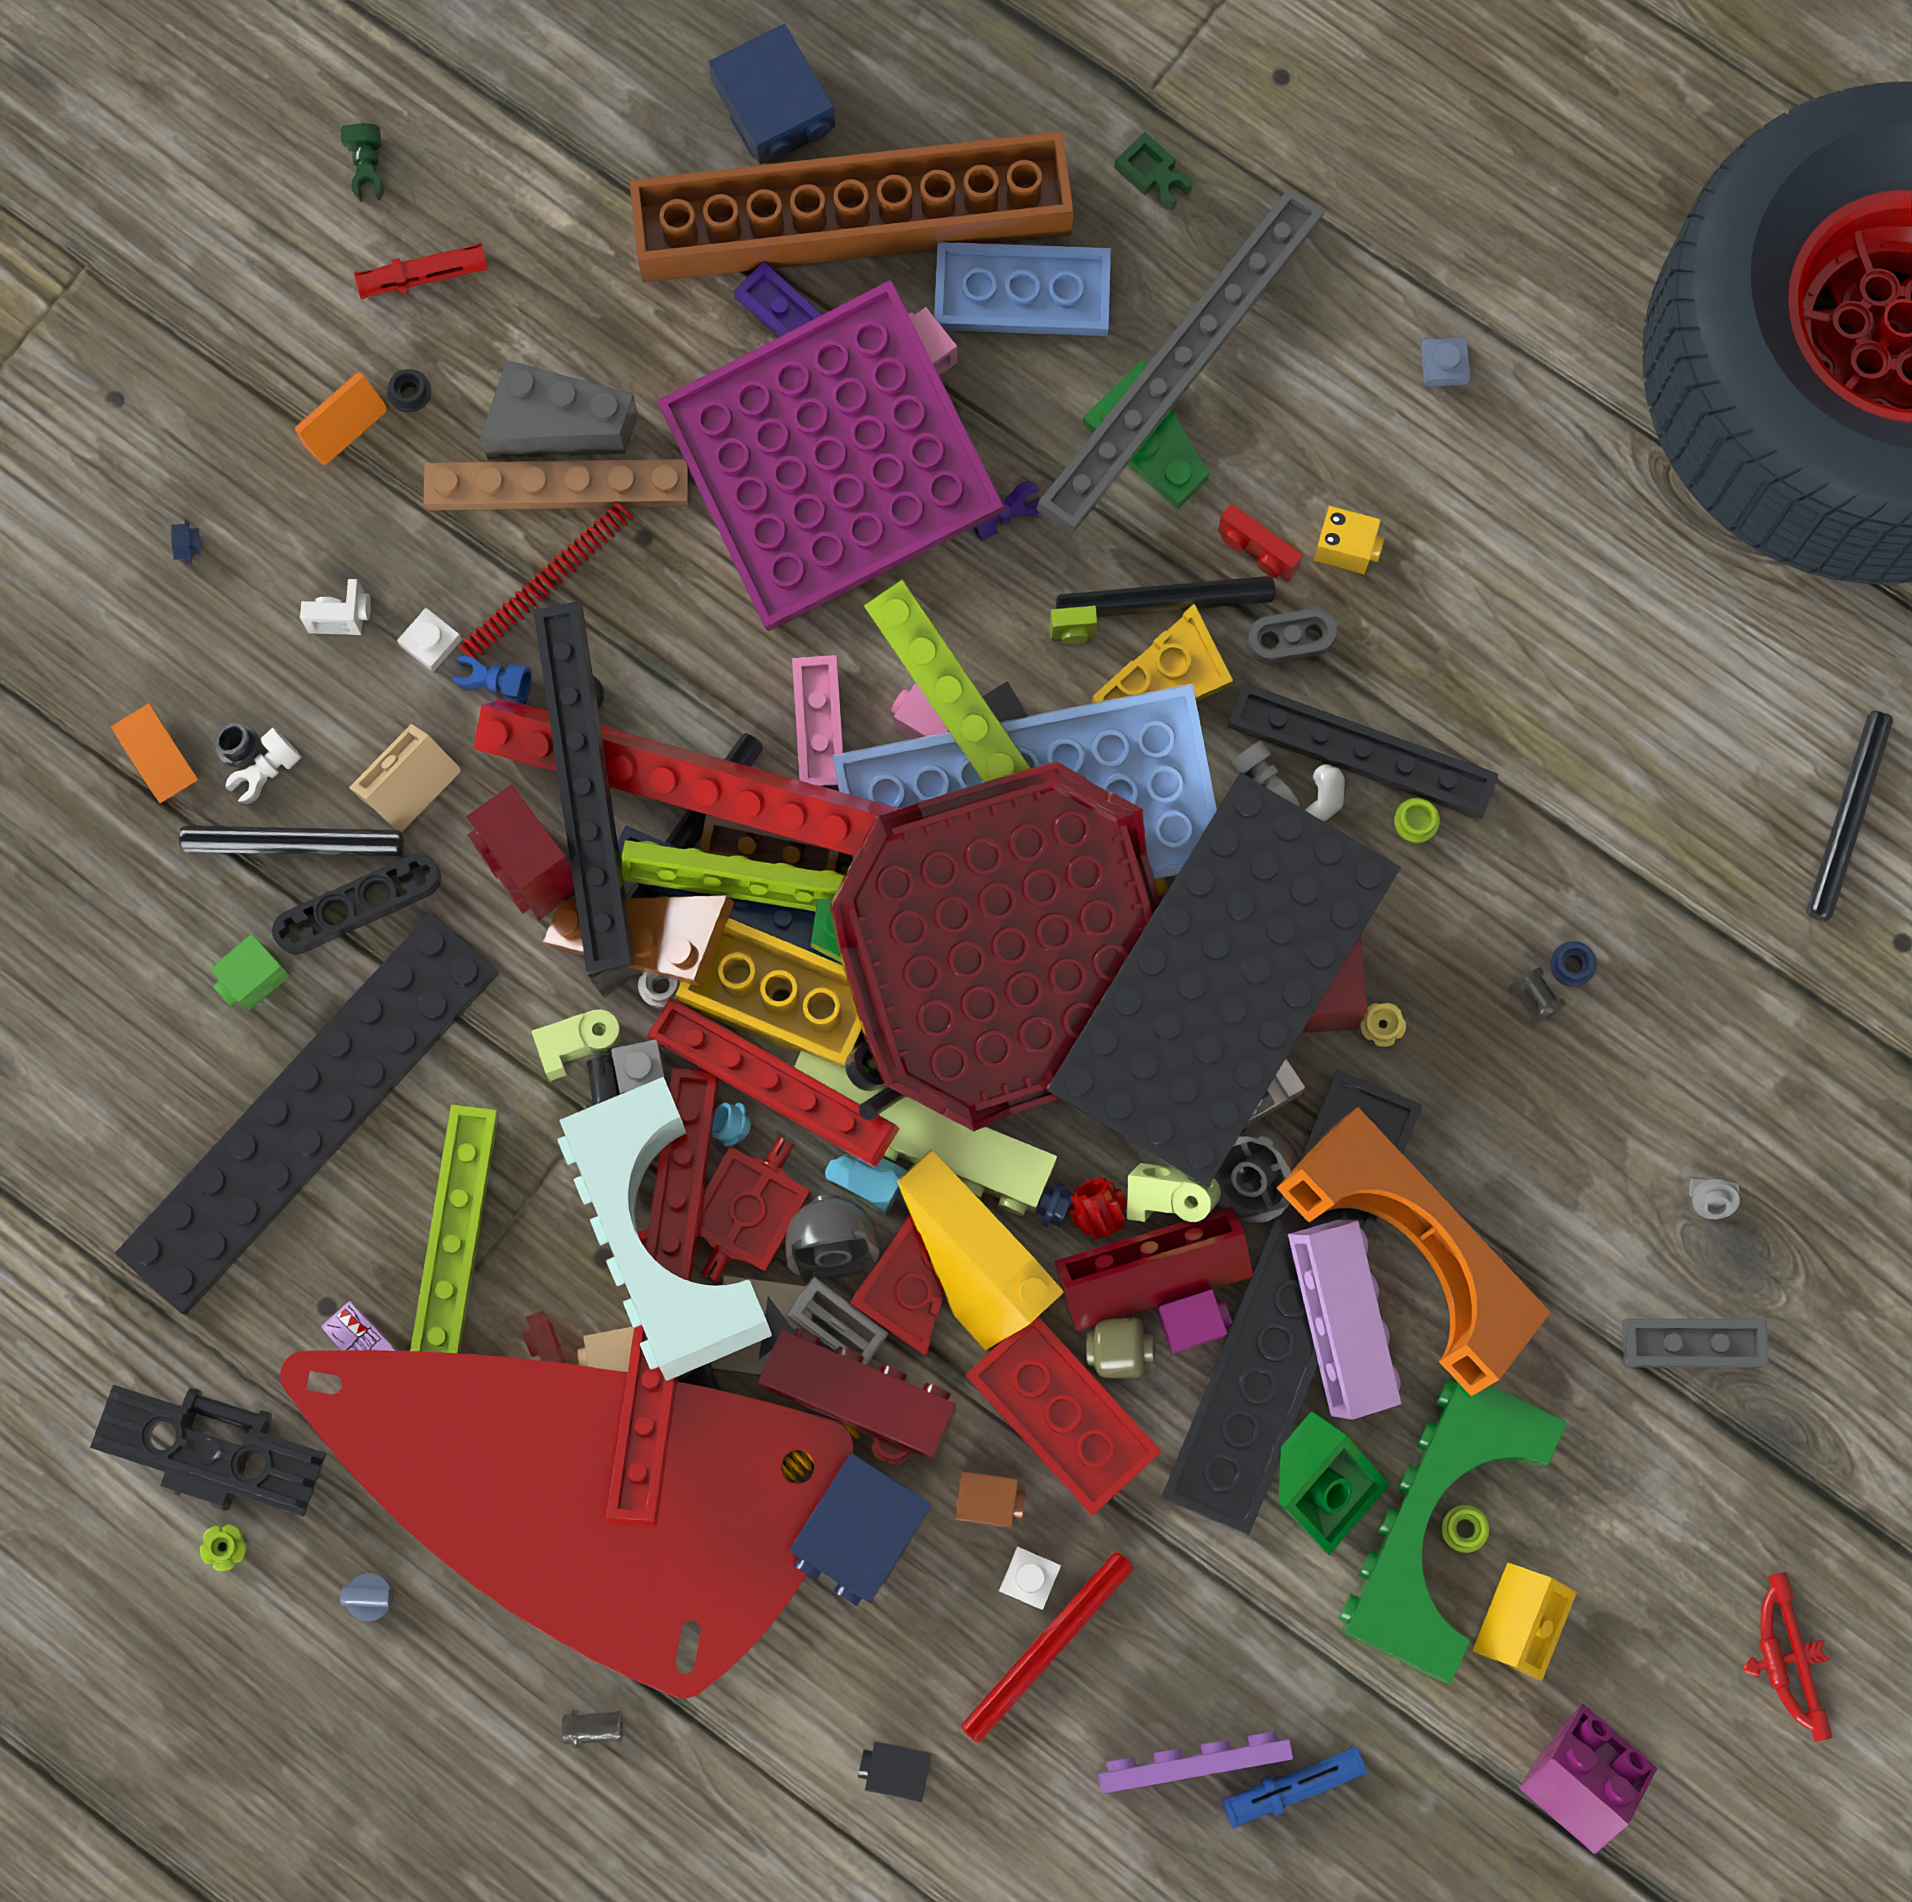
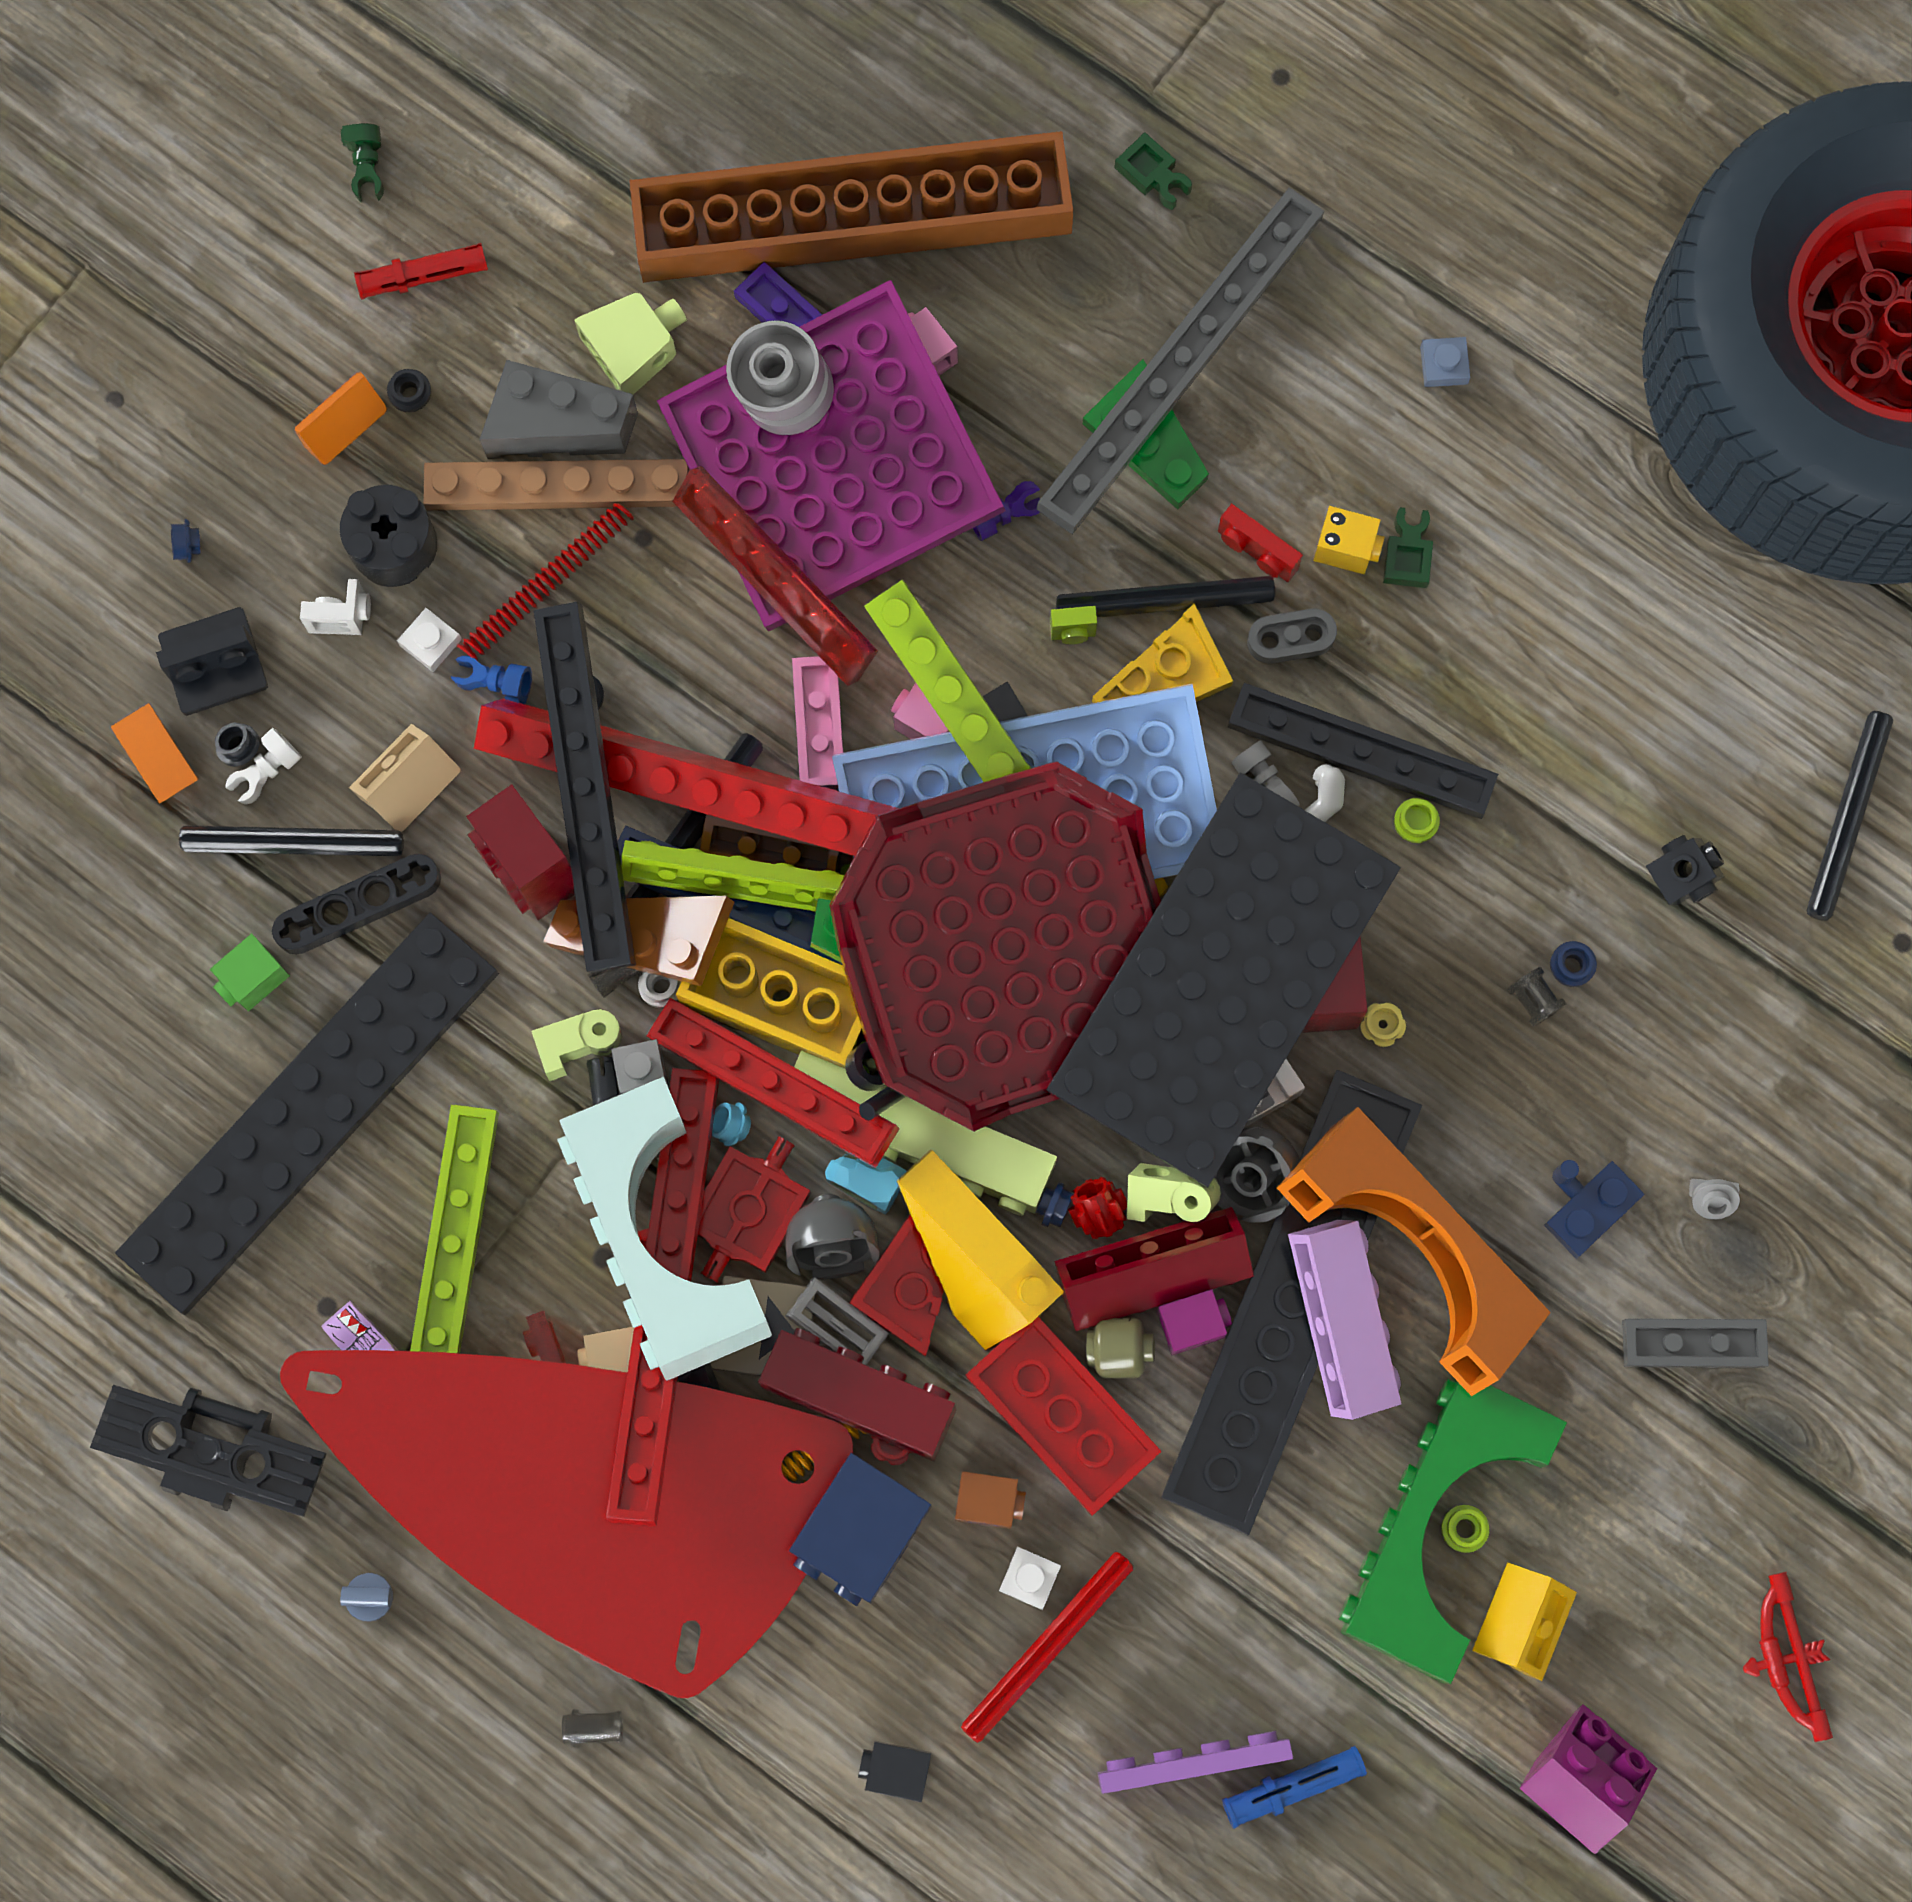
(212, 661): none -> black bracket
(235, 1549): lime plate -> none
(411, 537): none -> black brick
(631, 339): none -> yellowish green torso
(772, 95): dark blue brick -> none
(774, 576): none -> clear red plate
(780, 377): none -> light grey wheel
(1023, 289): medium blue plate -> none
(1326, 1481): green slope -> none
(1408, 556): none -> dark green plate
(1591, 1206): none -> dark blue plate
(1671, 874): none -> black brick

